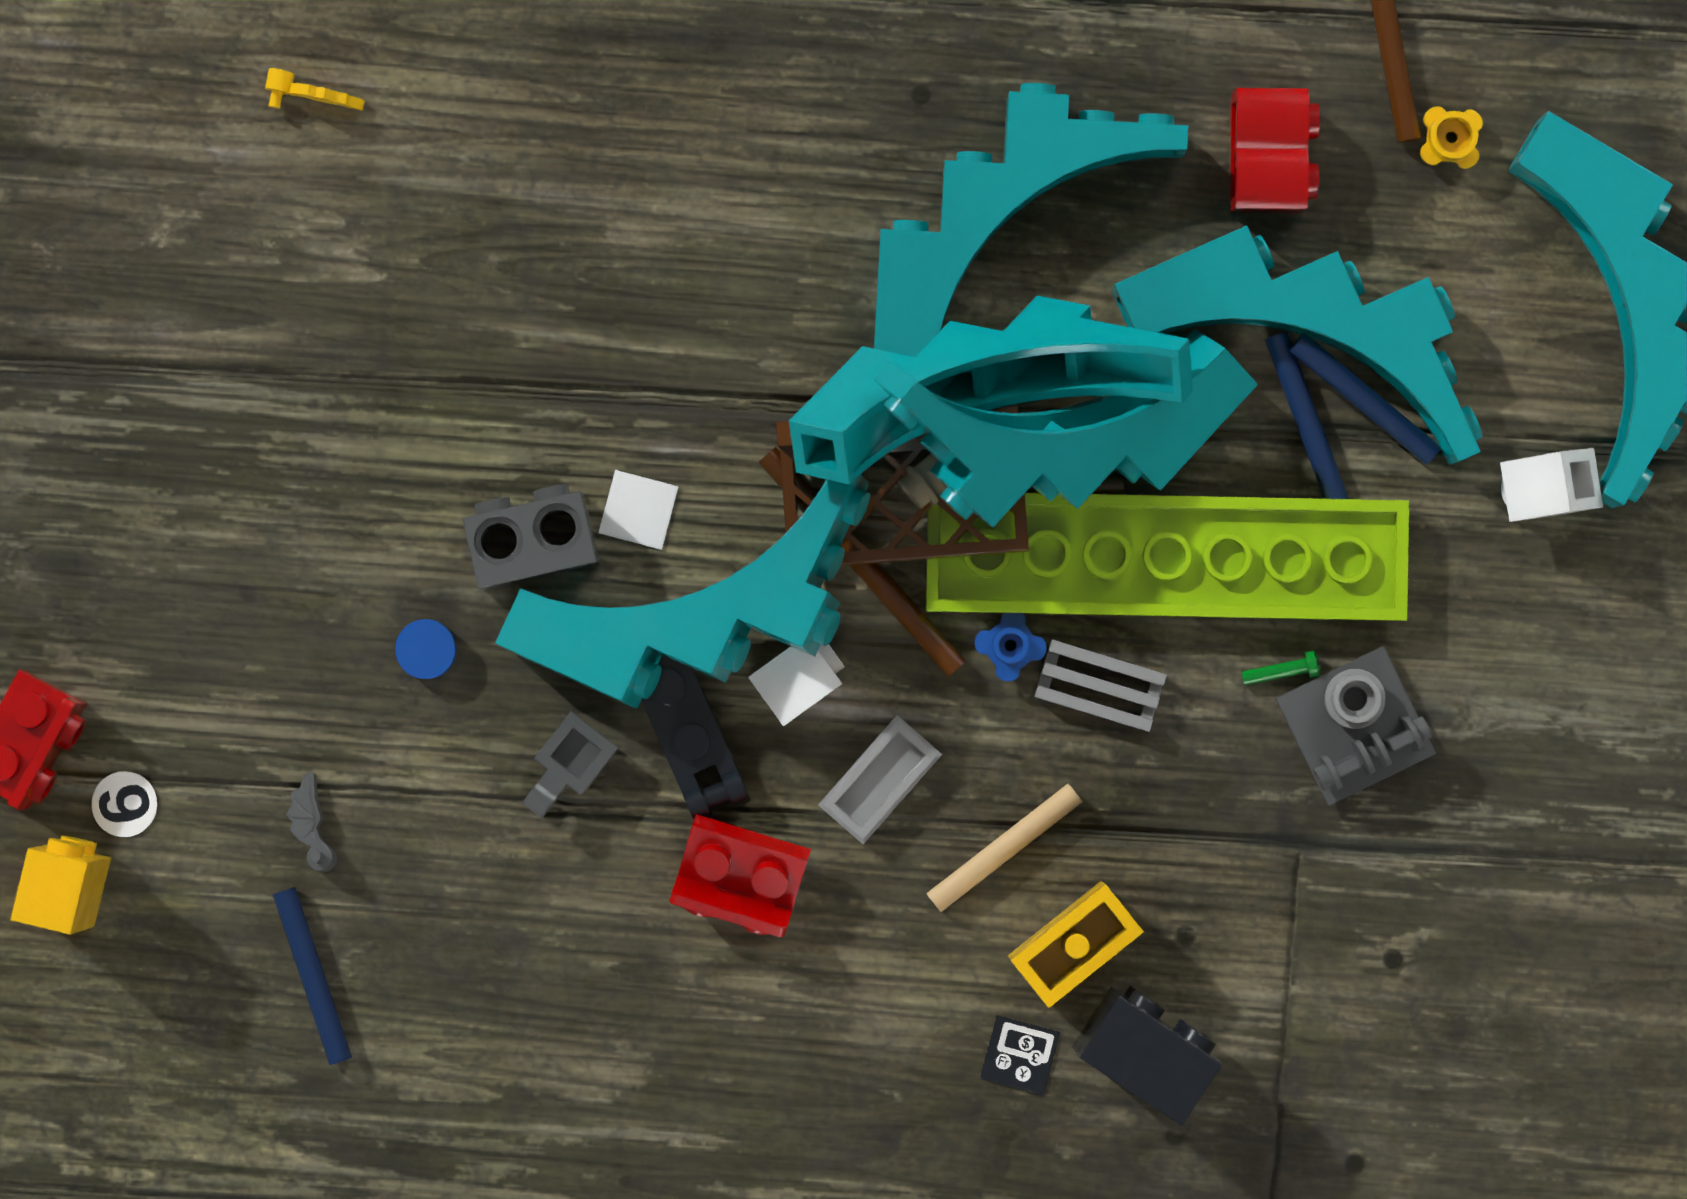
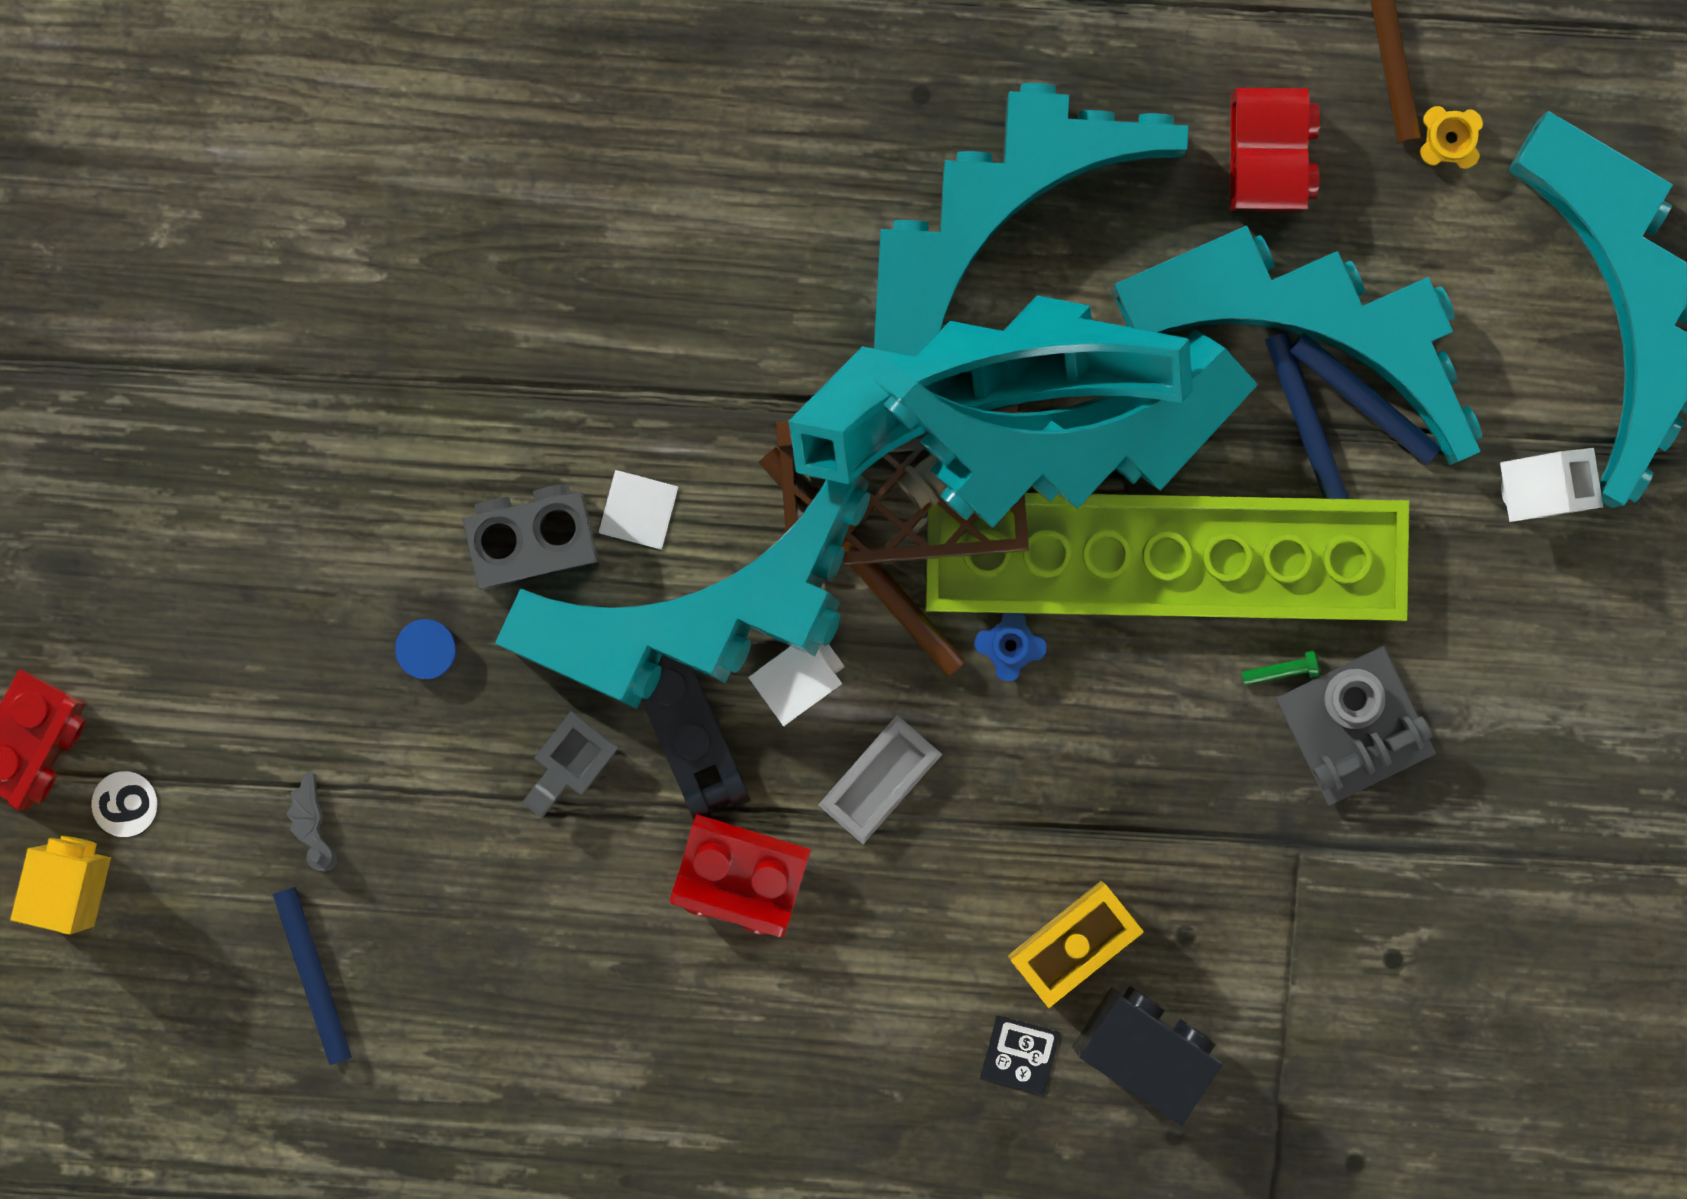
(281, 83): yellow piece -> none
(1004, 847): tan bar -> none
(1148, 700): light grey tile -> none

